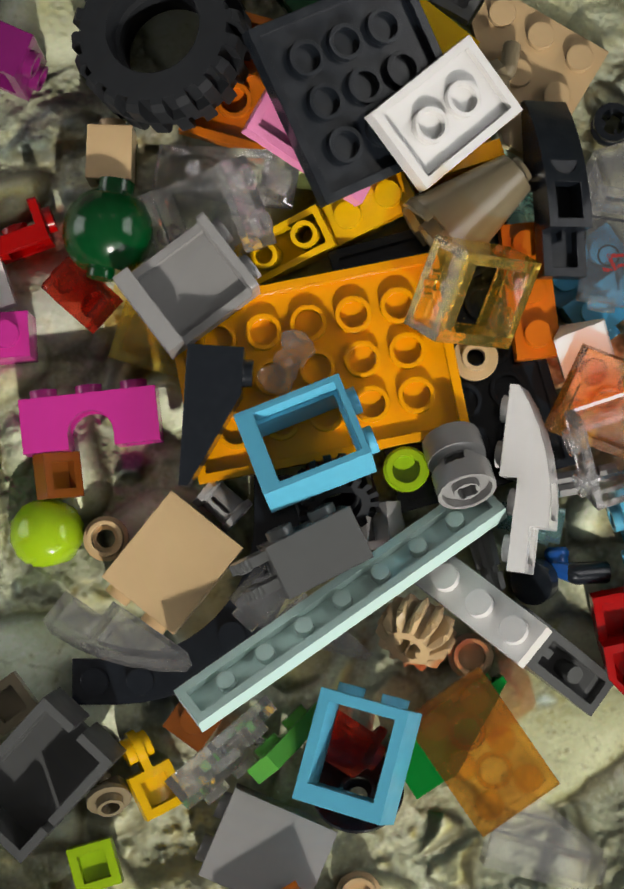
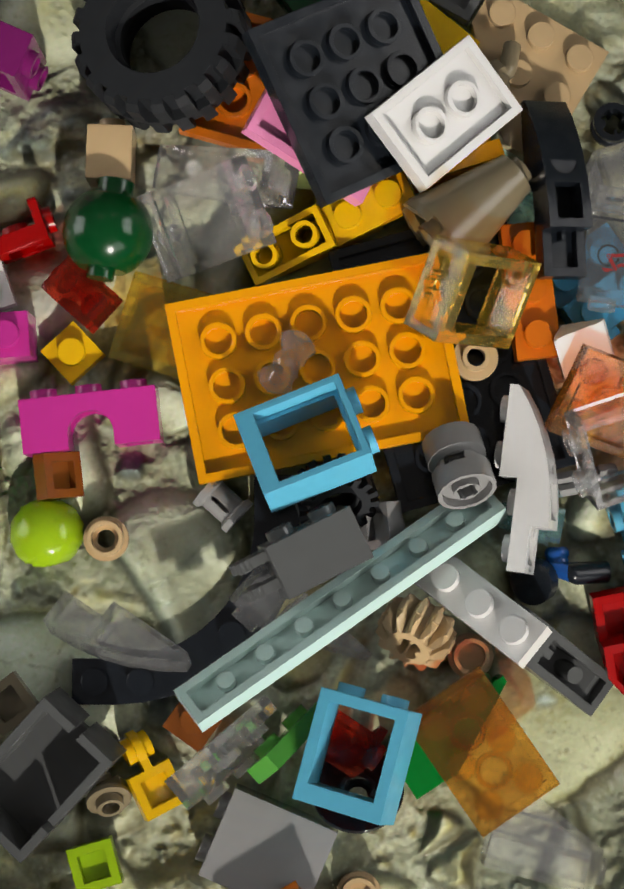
(72, 353): none -> yellow plate
(171, 564): tan brick -> none
(190, 285): light grey panel -> none
(211, 396): black slope -> none
(405, 469): lime tile -> none
(487, 558): light grey axle -> none

